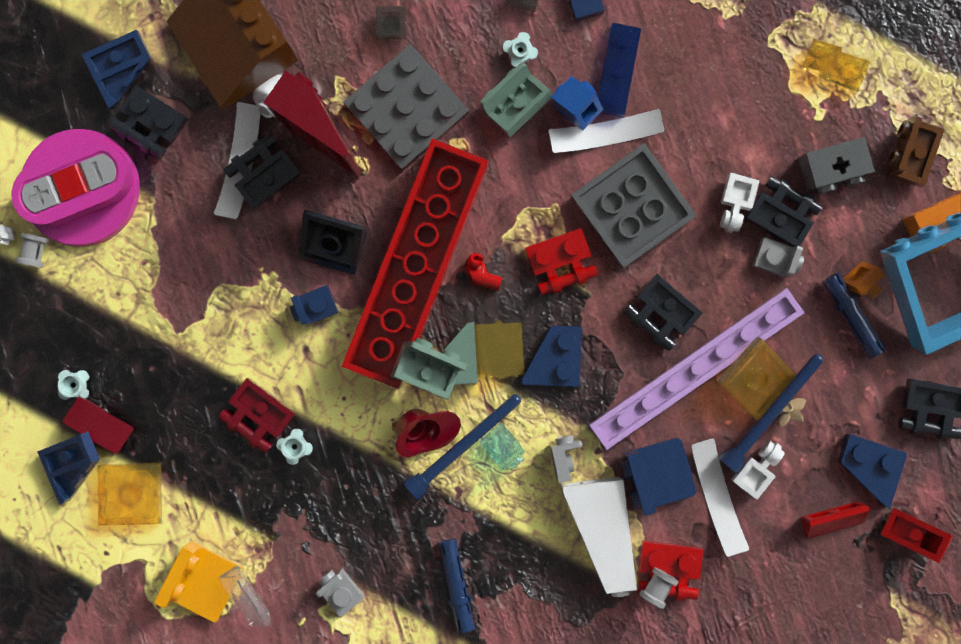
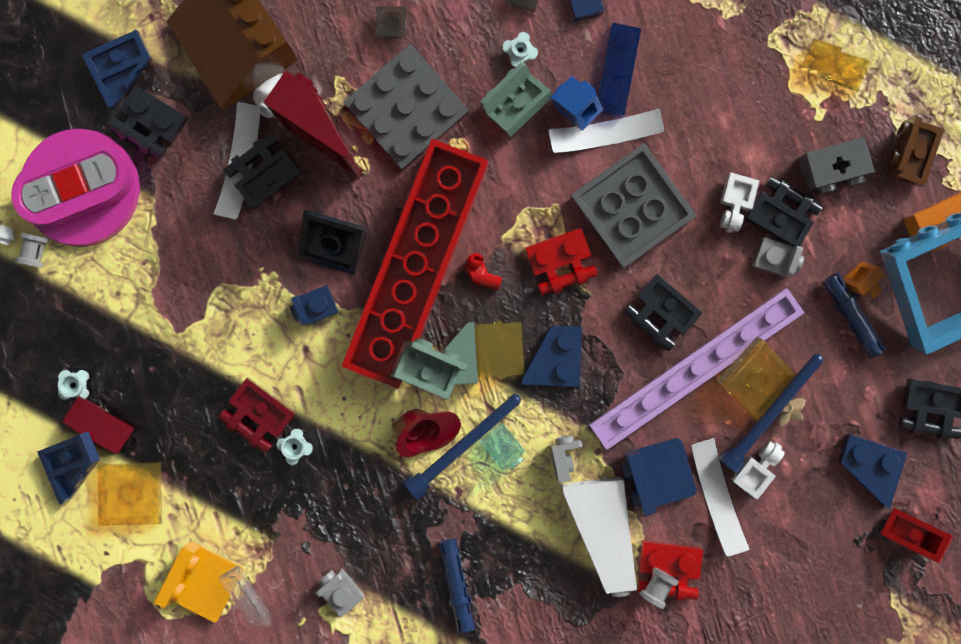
(834, 519): red slope -> none

